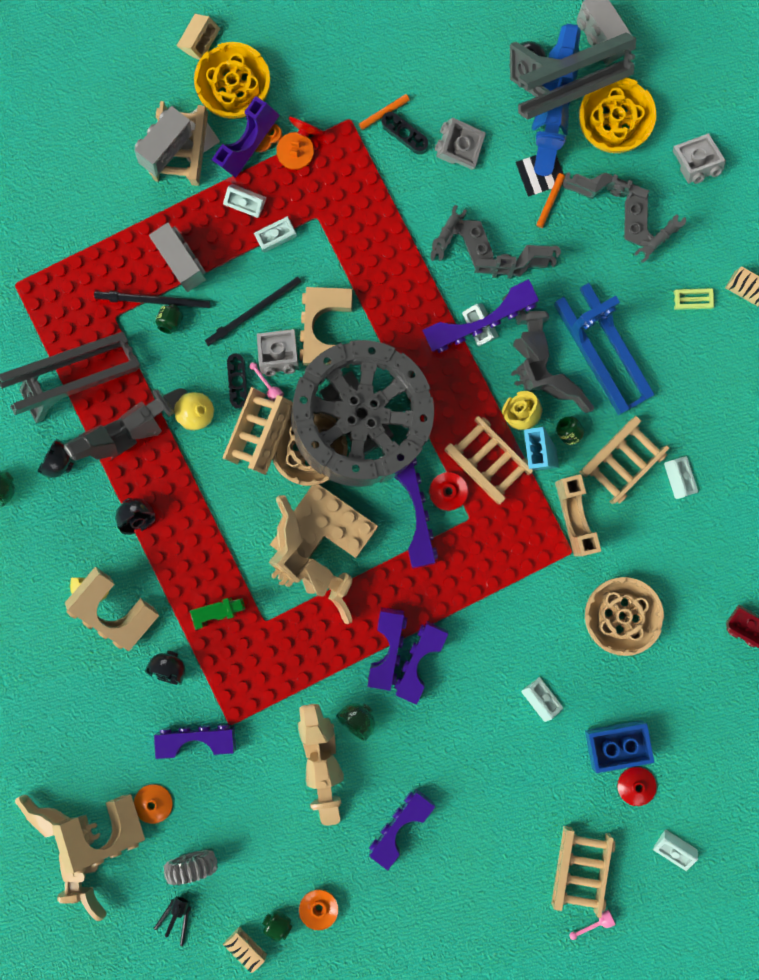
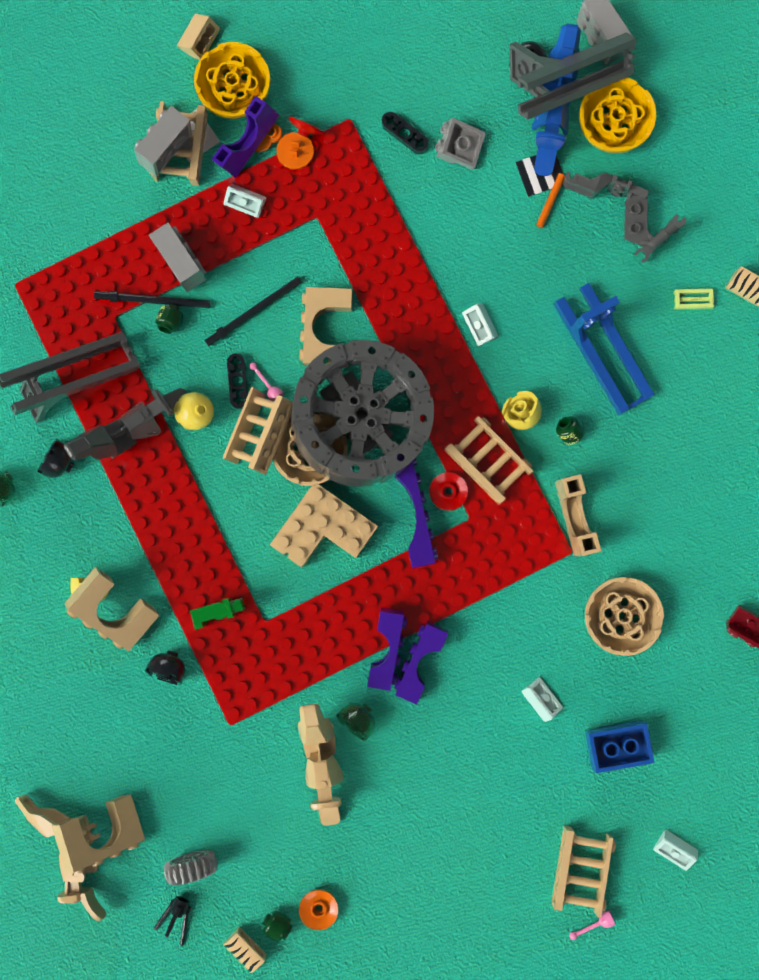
(133, 515): black cylinder -> none
(160, 797): orange dish -> none
(220, 740): dark purple arch -> none
(275, 234): light aqua slope -> none
(277, 352): light grey plate -> none
(294, 568): tan piece -> none
(389, 108): orange bar -> none
(417, 809): dark purple arch -> none
(481, 251): dark grey piece -> none
(519, 297): dark purple arch -> none
(533, 370): dark grey piece -> none
(540, 449): medium azure slope -> none
(619, 442): tan fence -> none
(630, 779): red dish -> none
(681, 477): light aqua slope -> none
(699, 159): light grey plate -> none

